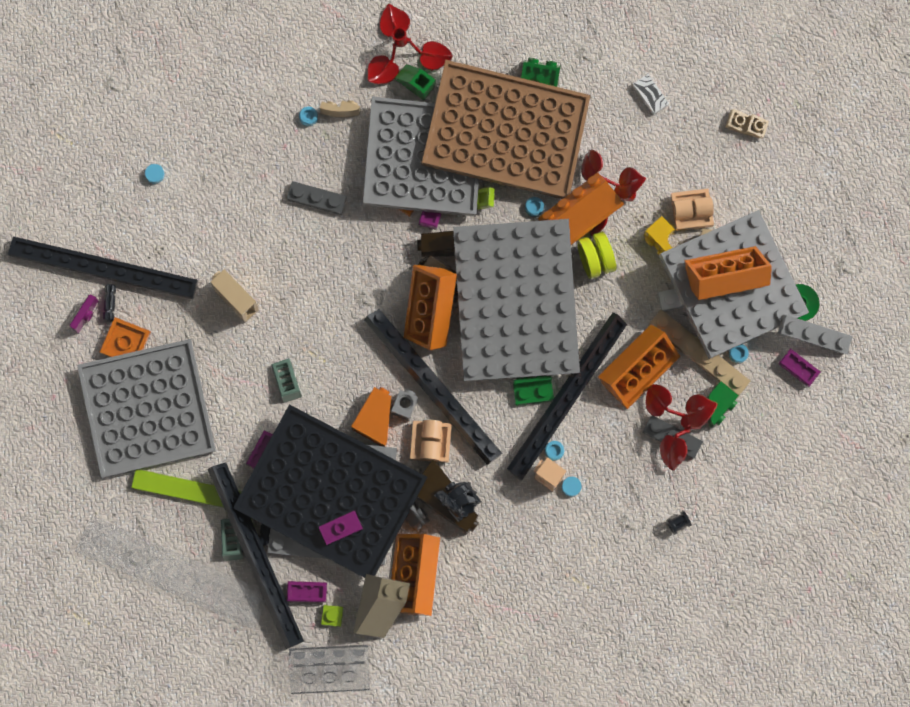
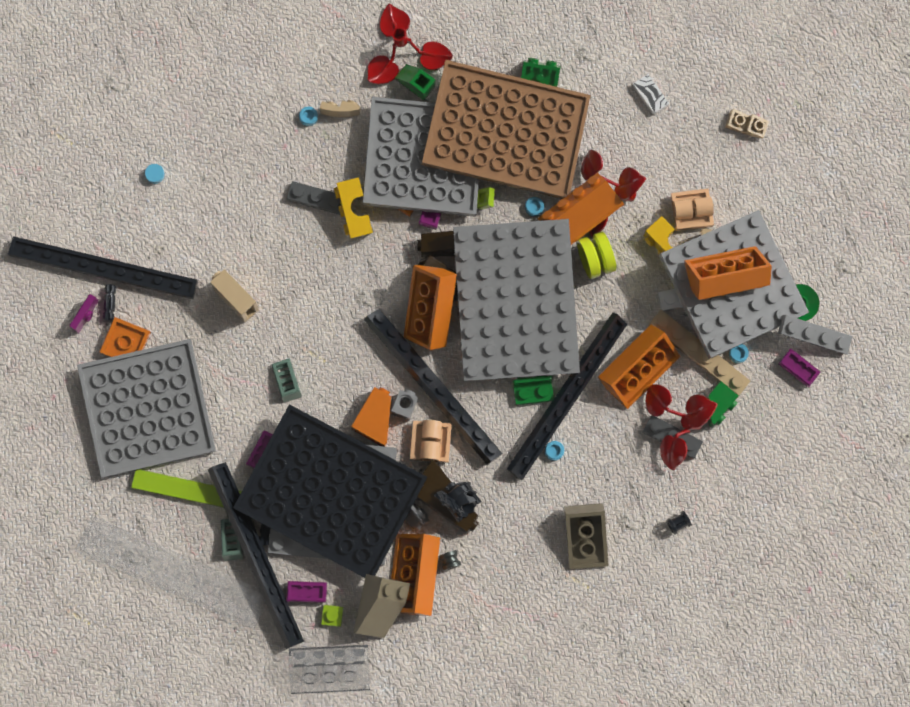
(340, 527): magenta plate -> none
(347, 192): none -> yellow arch
(449, 560): none -> pearl dark grey wheel
(549, 473): light nougat brick -> none
(571, 486): medium azure tile -> none
(586, 536): none -> dark tan slope

